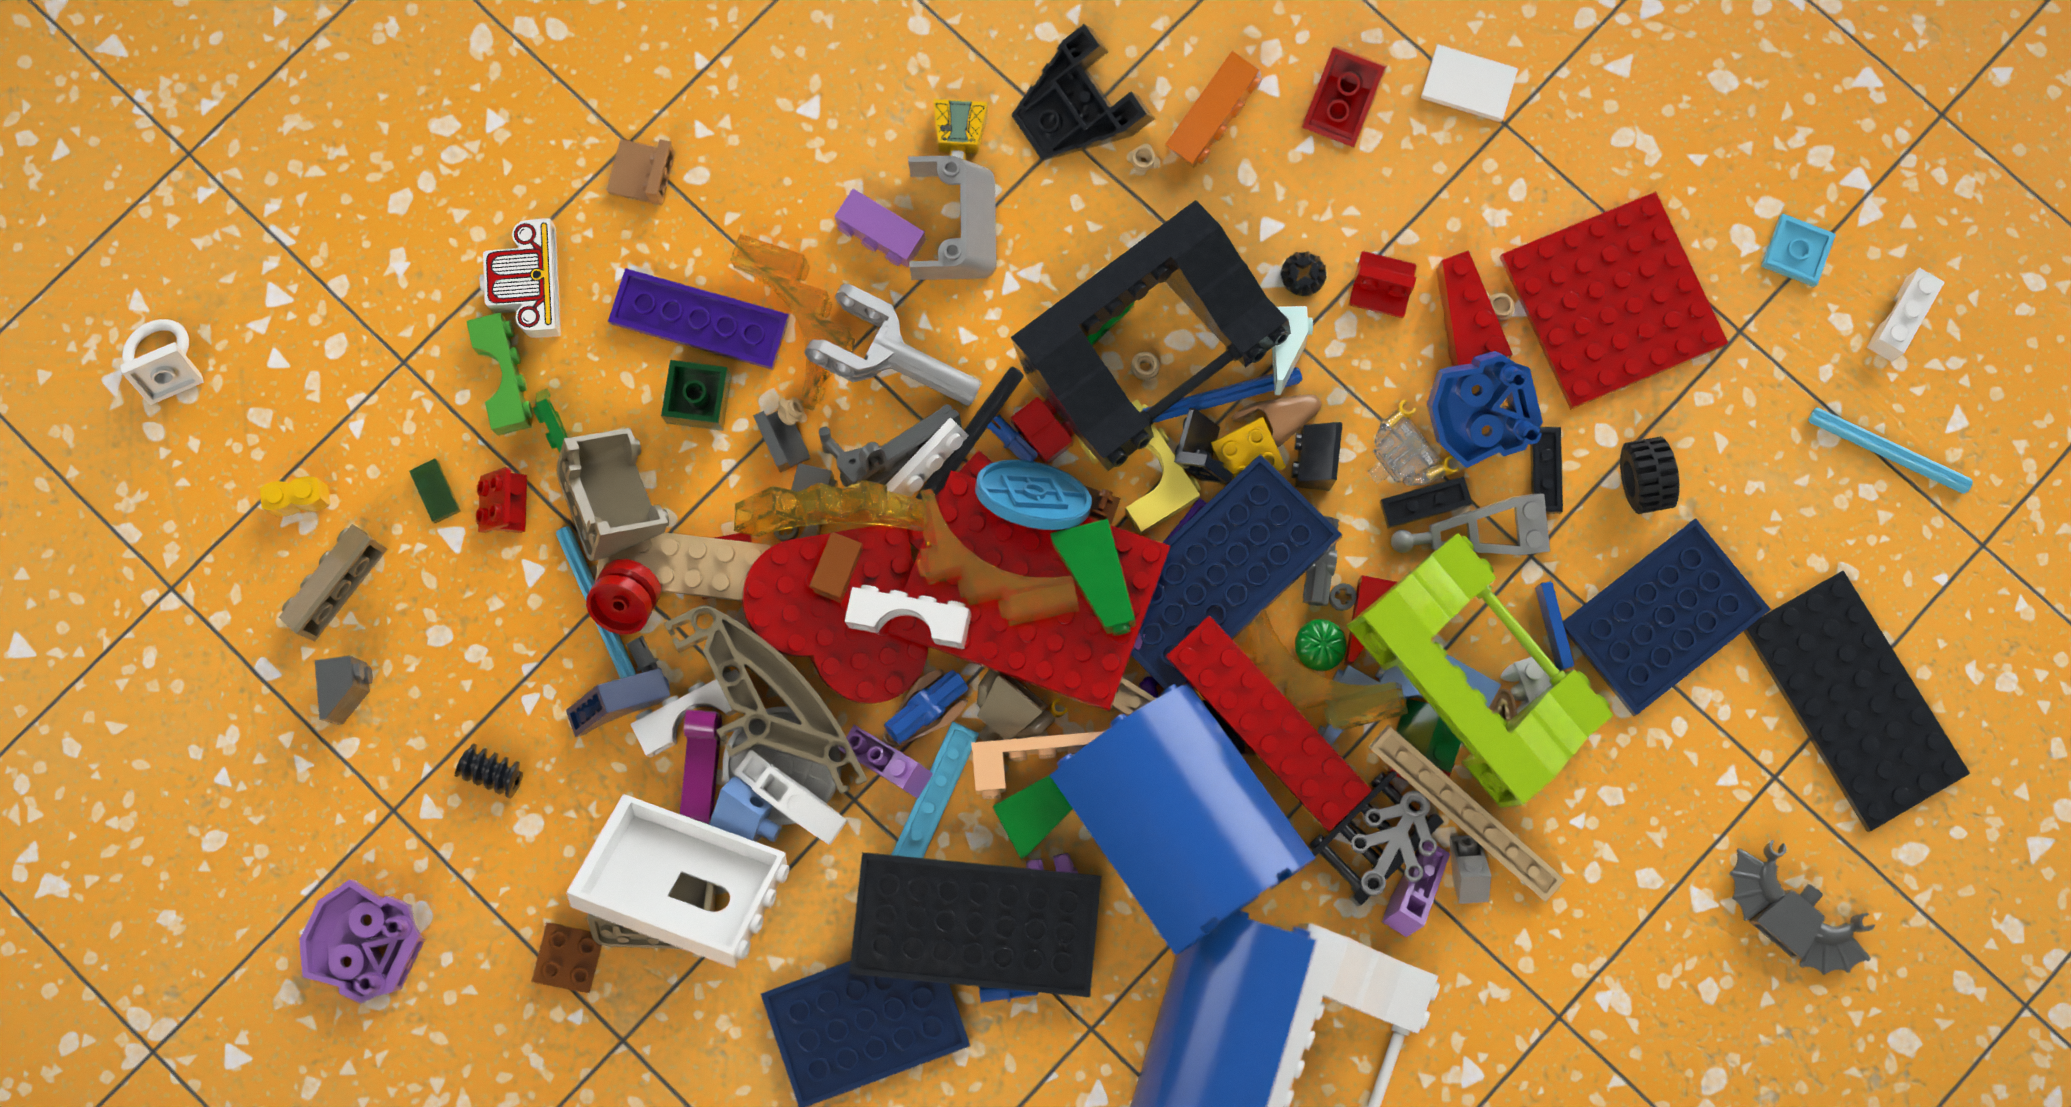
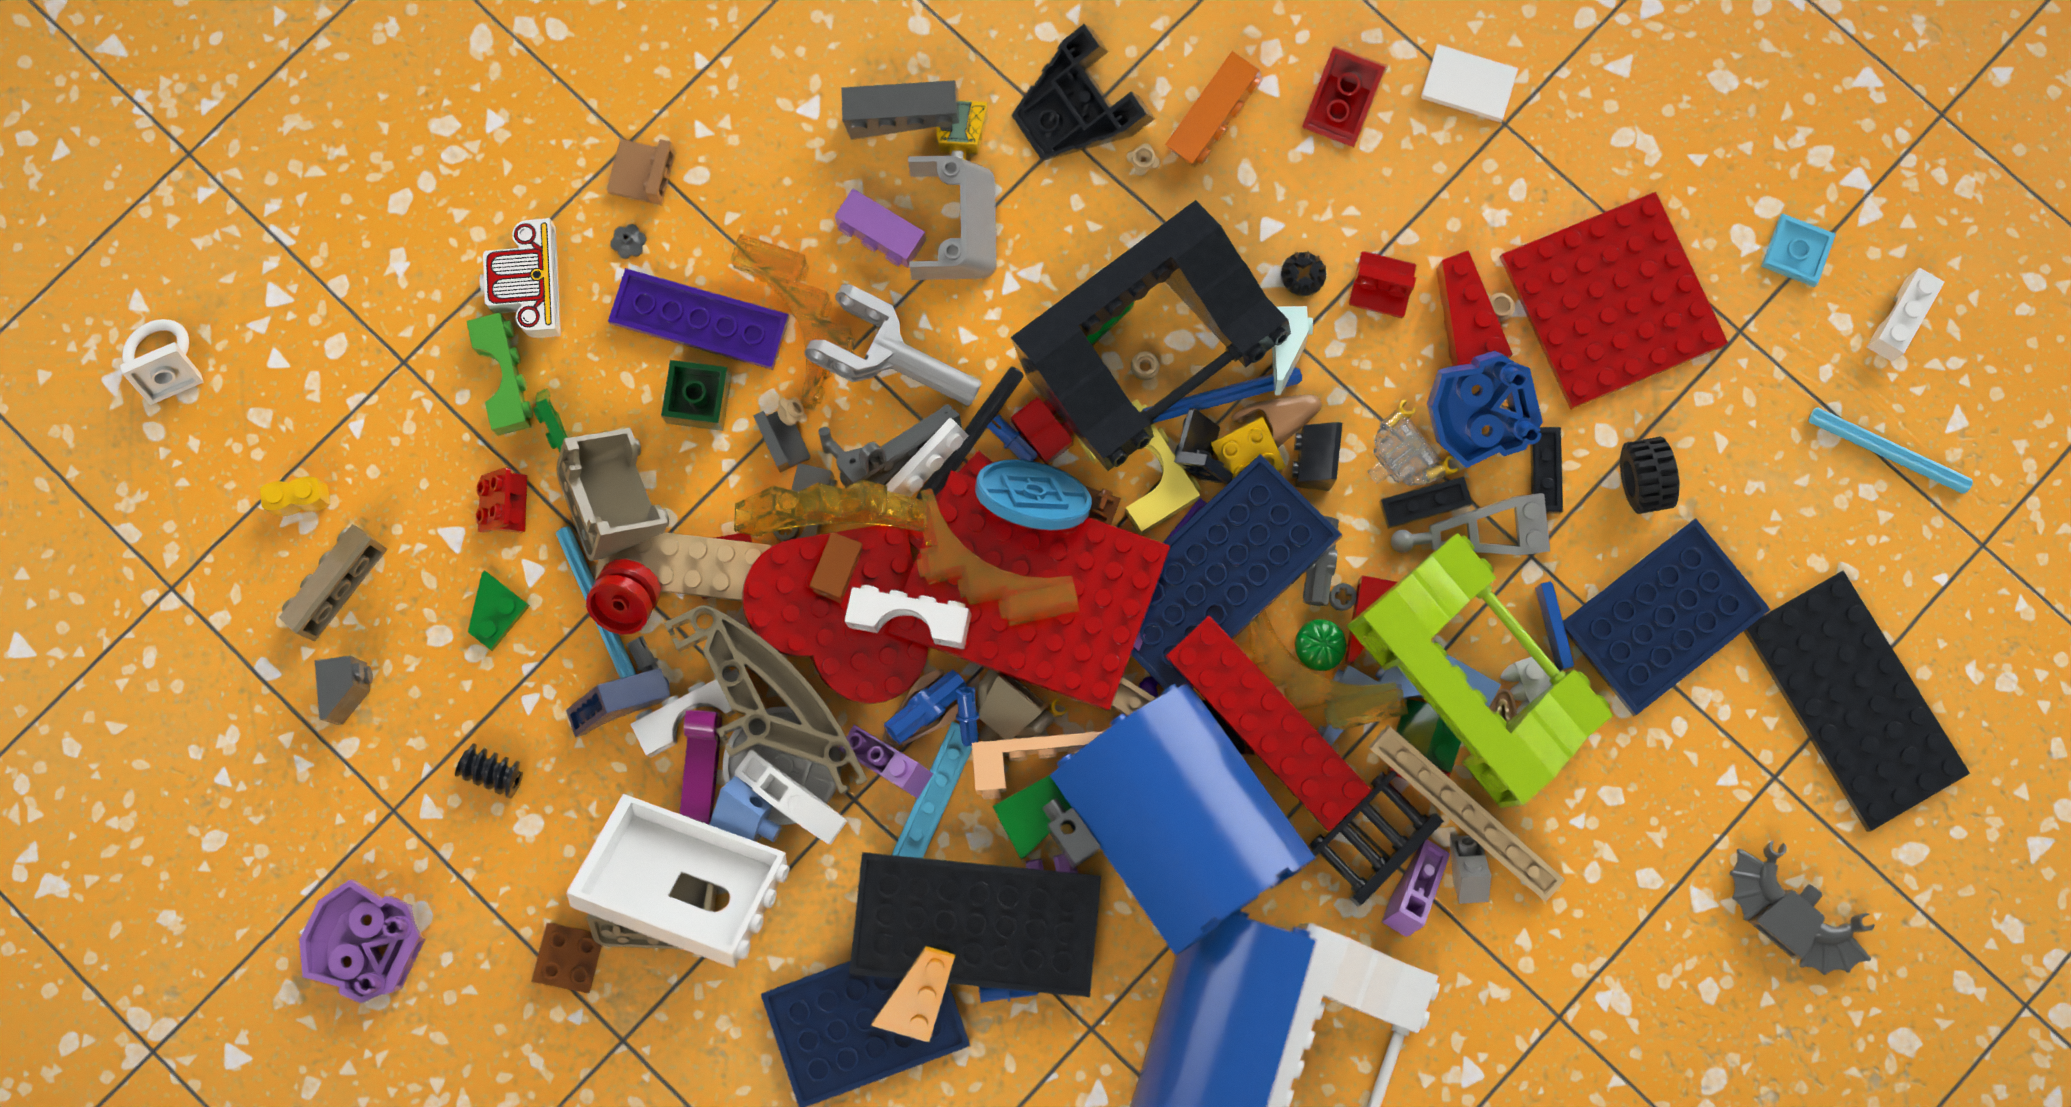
(435, 491): clear green tile -> none
(494, 611): none -> green wing
(630, 246): none -> dark grey plant
(899, 107): none -> dark grey wedge
(917, 999): none -> light orange wing
(967, 715): none -> blue axle
(1075, 846): none -> dark grey torso
(1095, 567): green slope -> none
(1397, 838): light grey plant -> none

